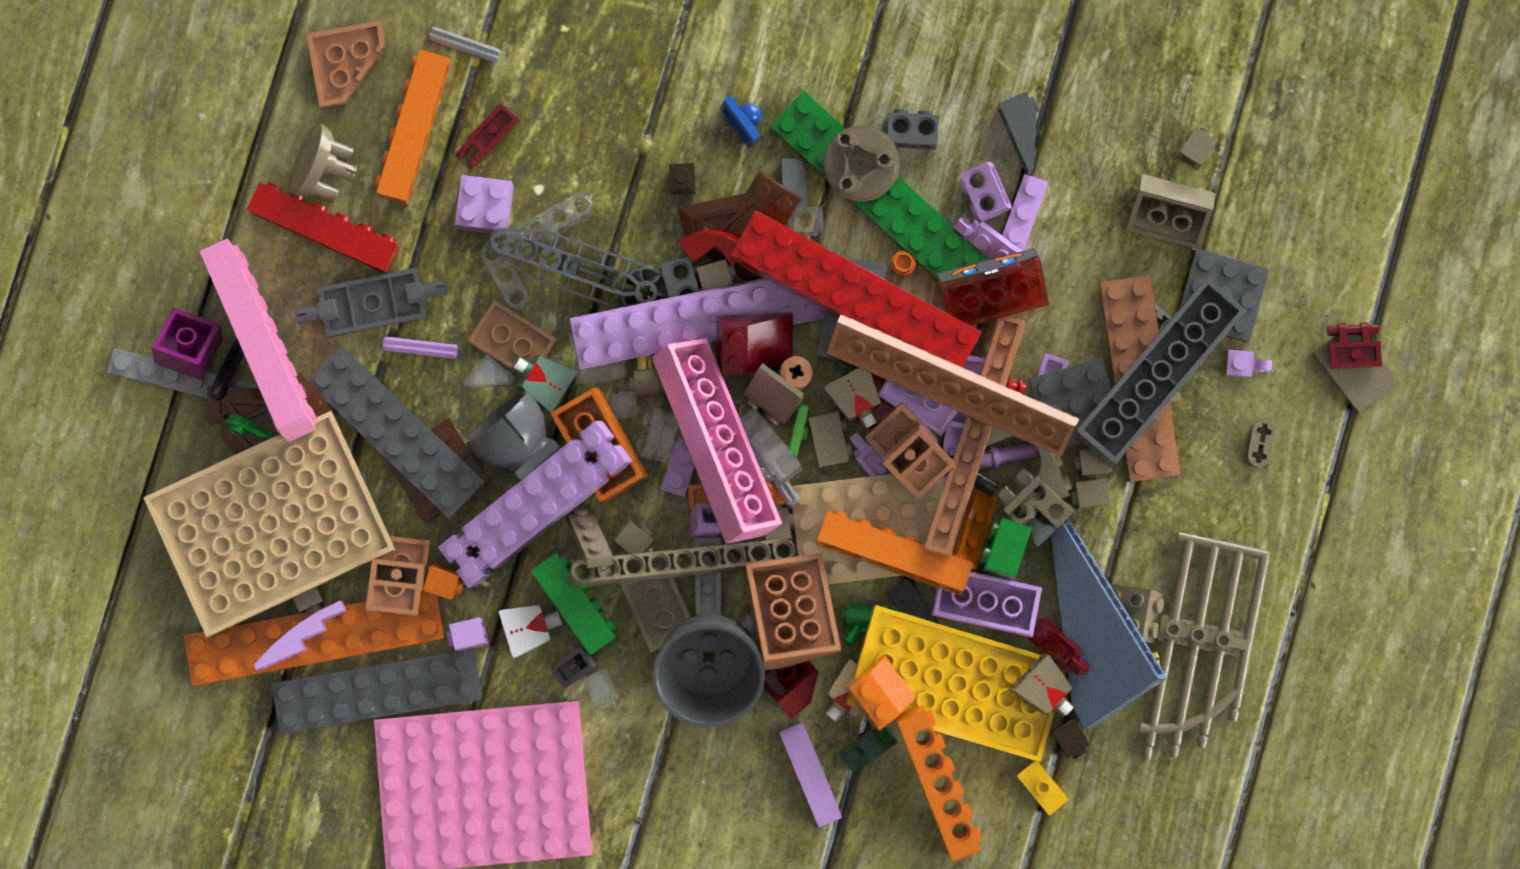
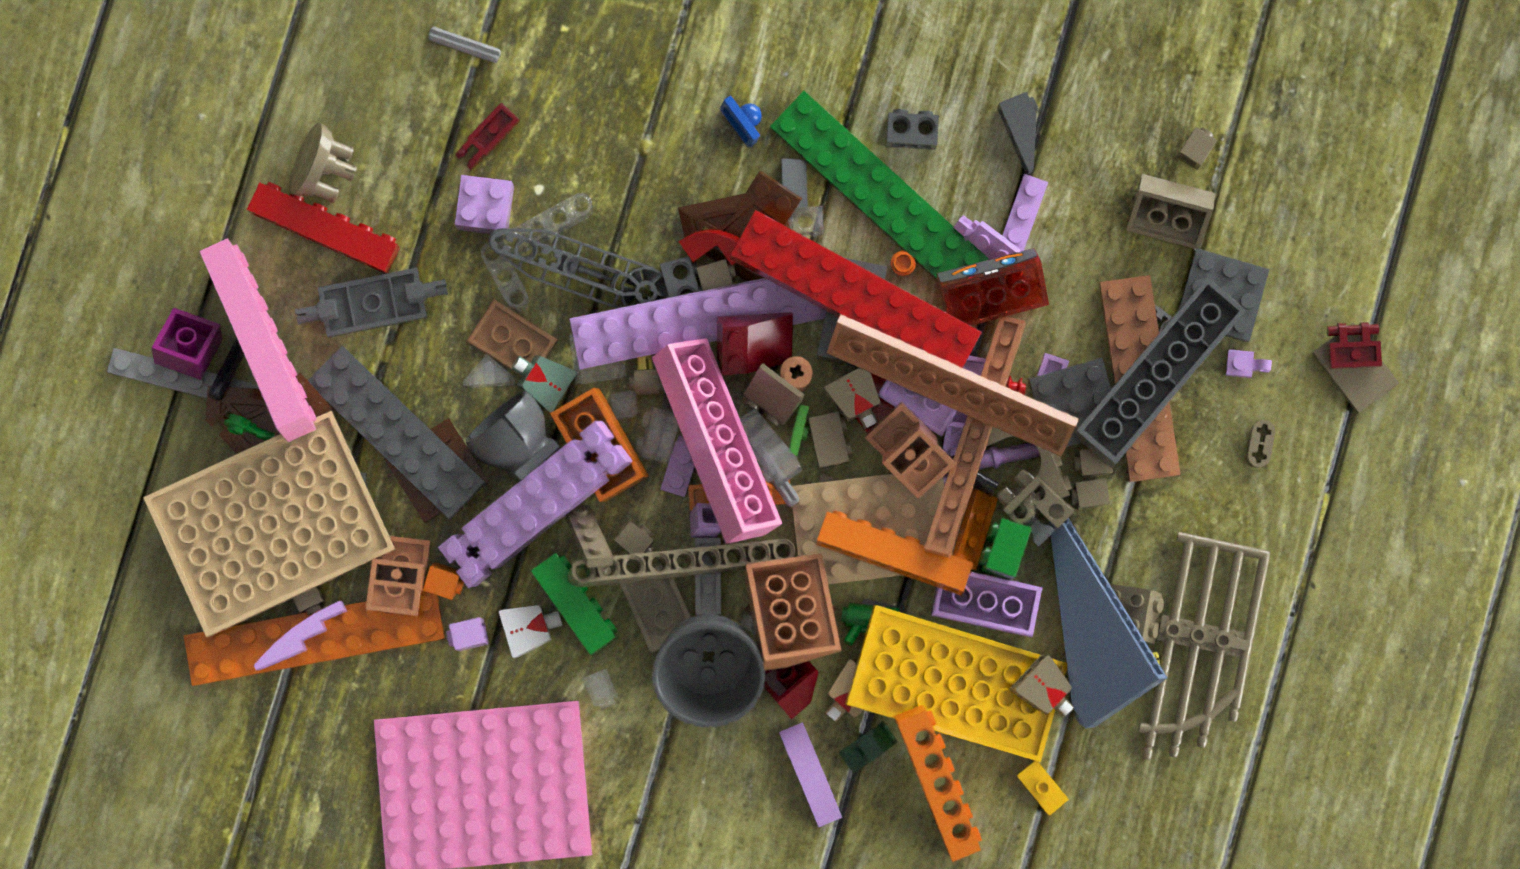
(343, 59): nougat plate -> none
(377, 691): dark grey plate -> none
(413, 127): orange brick -> none
(420, 347): lavender axle -> none
(574, 666): dark grey slope -> none
(682, 178): dark brown brick -> none
(783, 530): dark tan brick -> none
(861, 163): dark tan piece -> none
(868, 456): lavender hinge -> none
(880, 693): orange slope -> none
(910, 601): black hinge -> none
(991, 188): lavender brick -> none
(1058, 647): dark red hinge -> none
(1070, 739): dark brown brick -> none

